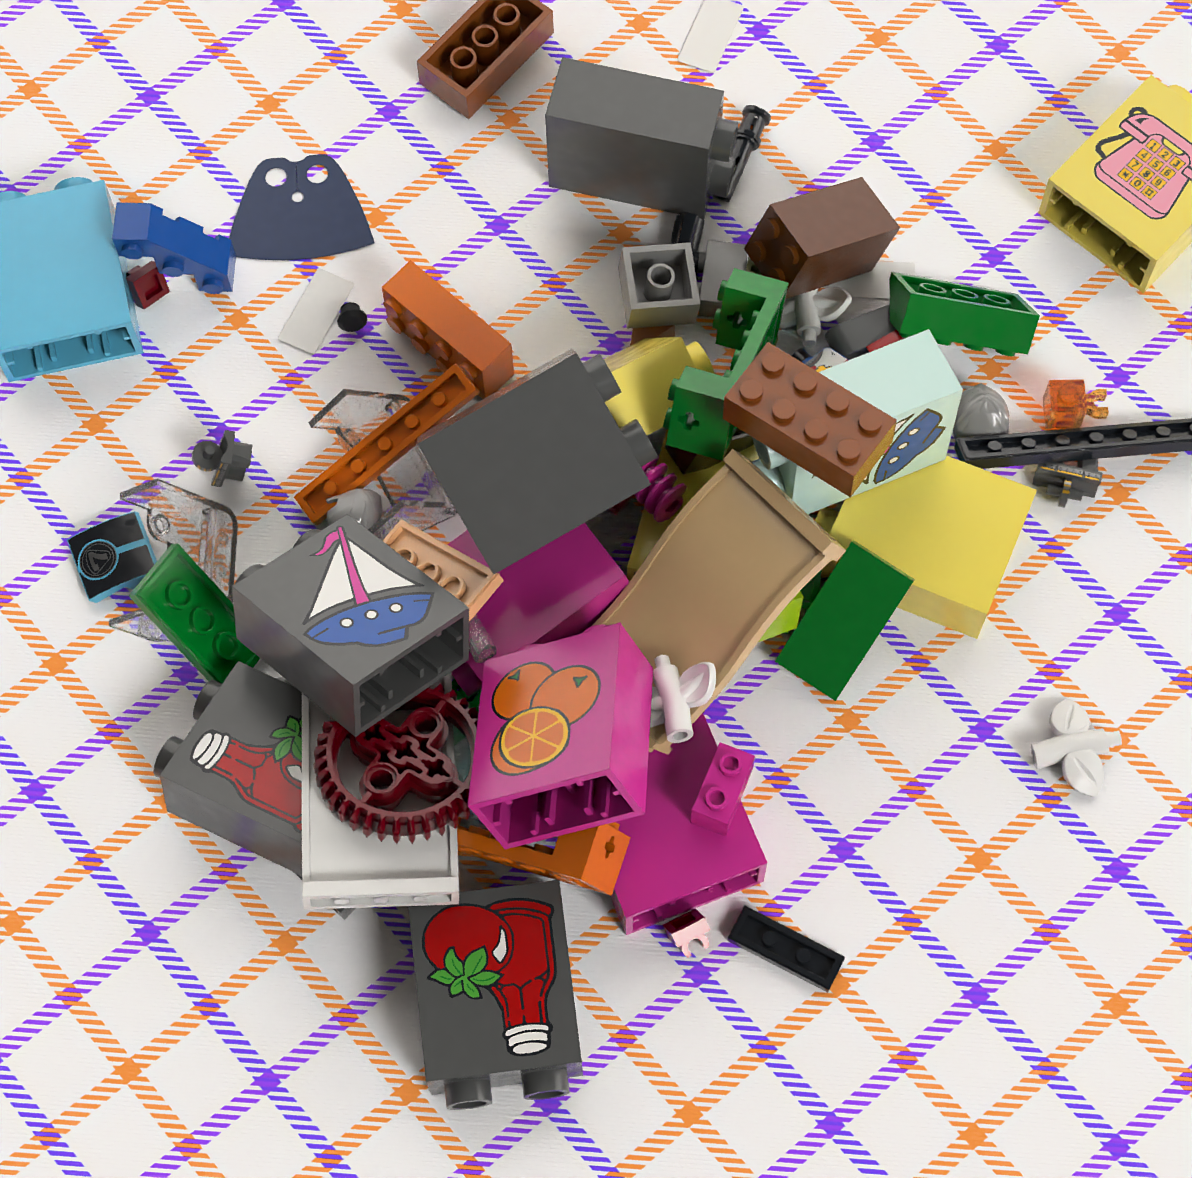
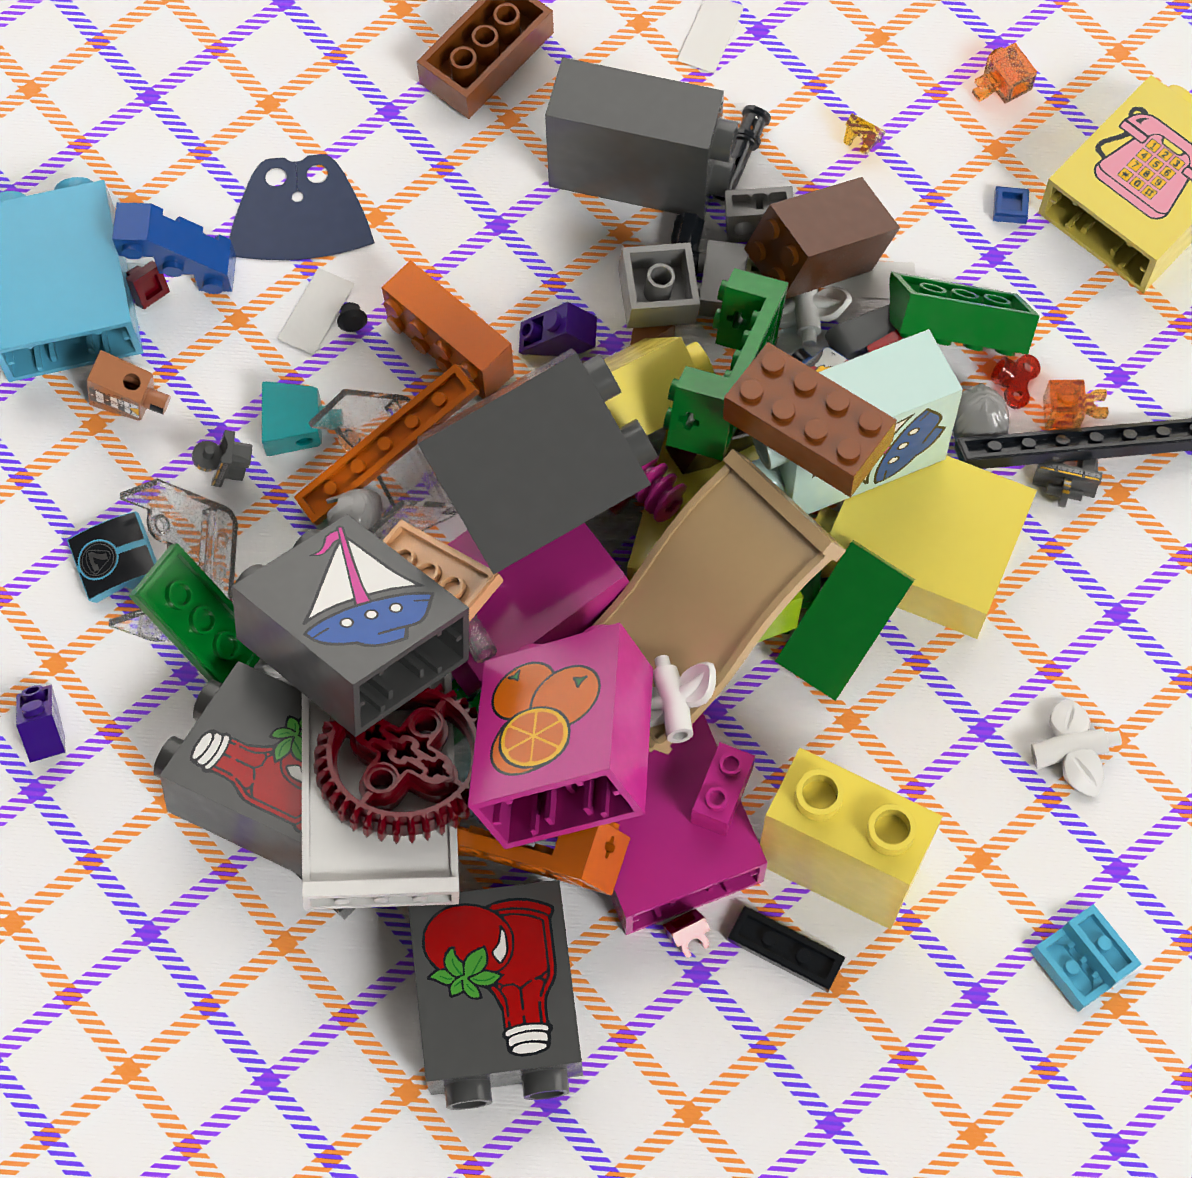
(39, 723): none -> dark purple slope
(123, 388): none -> nougat torso
(286, 417): none -> teal torso
(558, 331): none -> dark purple slope
(746, 208): none -> light grey brick
(846, 837): none -> light yellow brick
(858, 126): none -> clear yellow tile
(1006, 73): none -> clear orange brick
(1011, 205): none -> blue tile
(1016, 378): none -> clear red piece
(1085, 958): none -> medium azure slope

